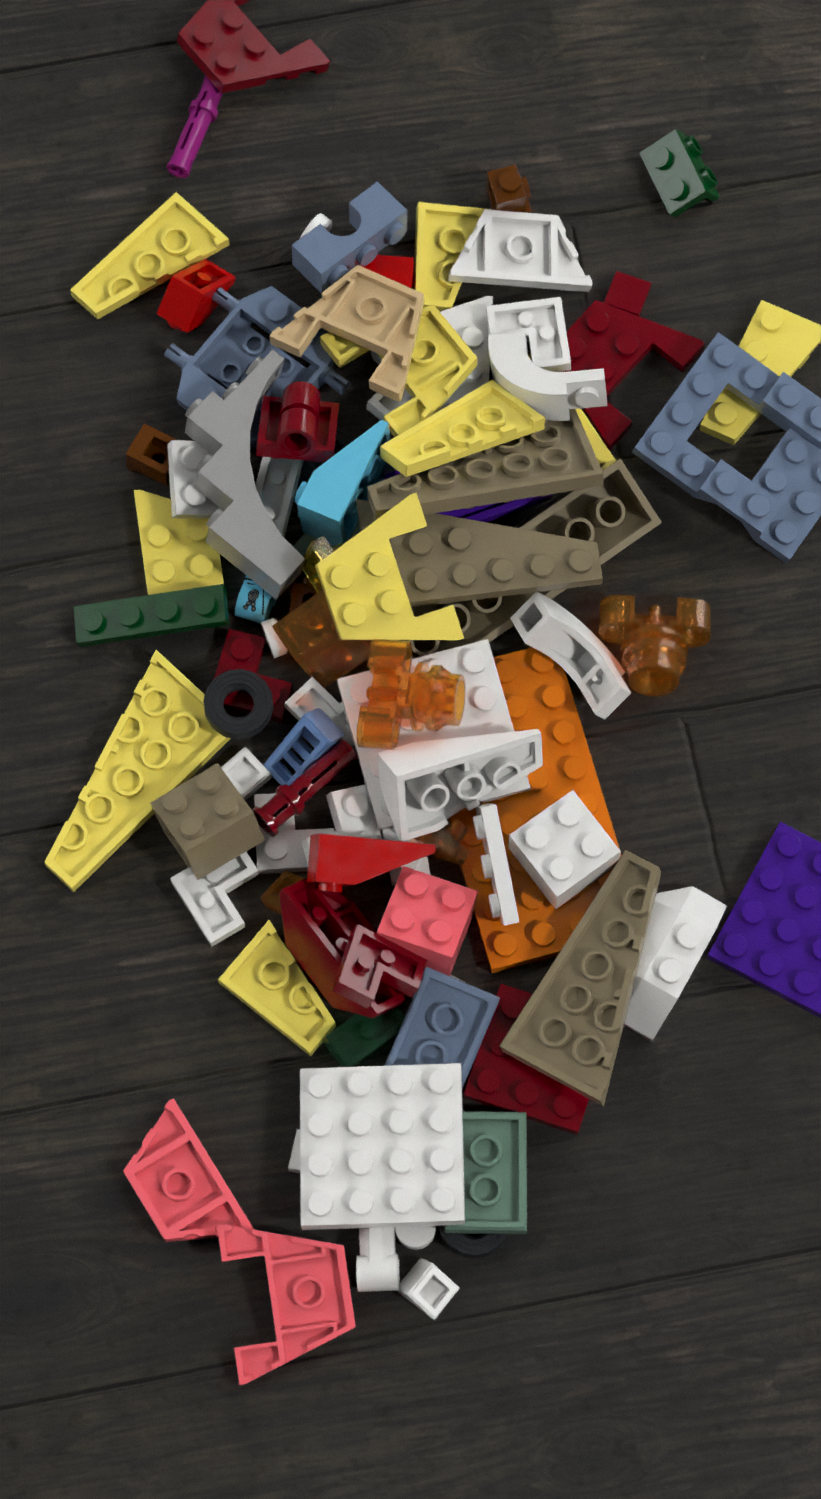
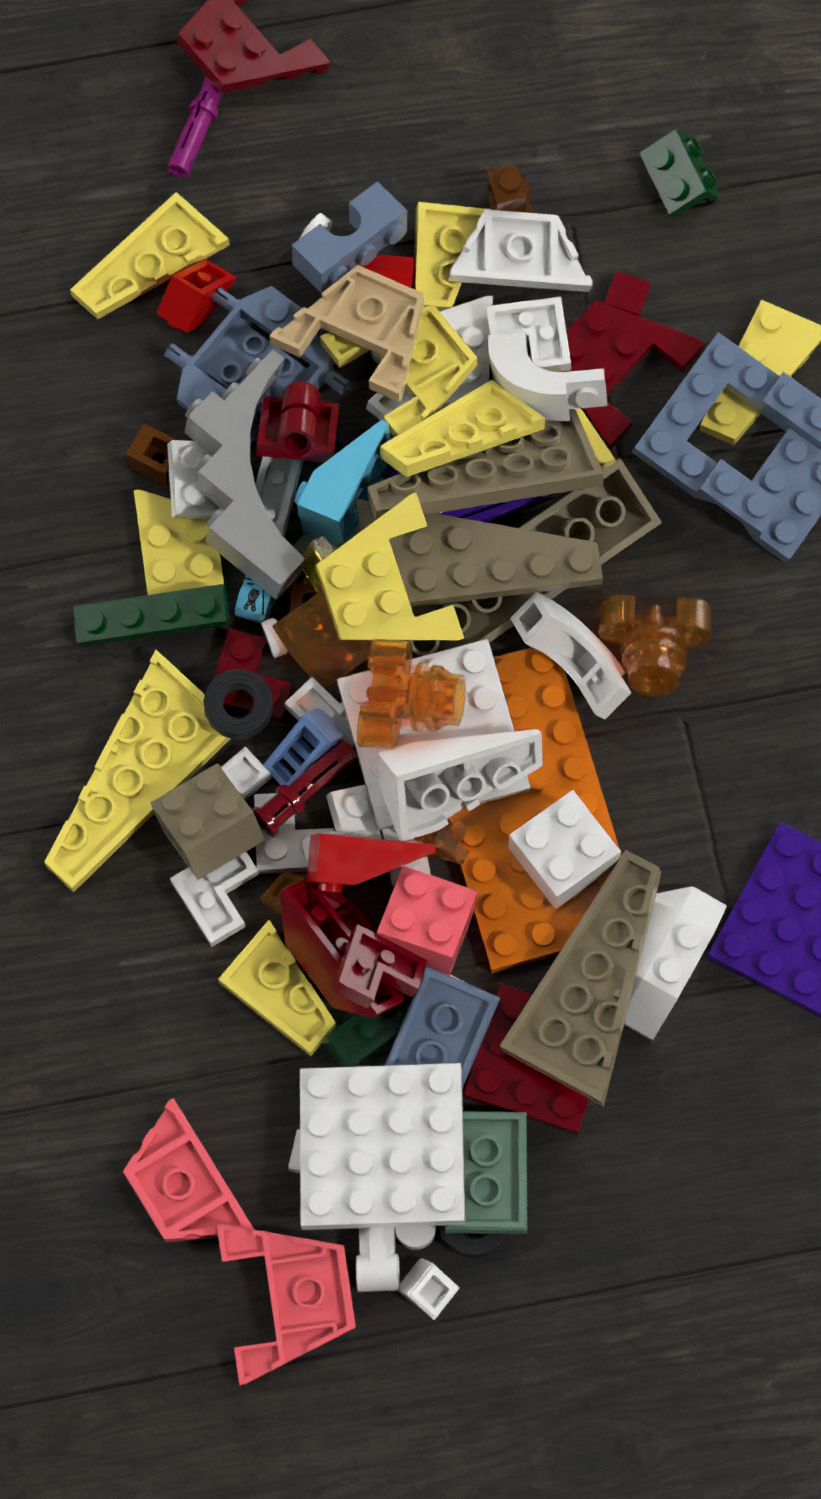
(495, 864): white wing -> none

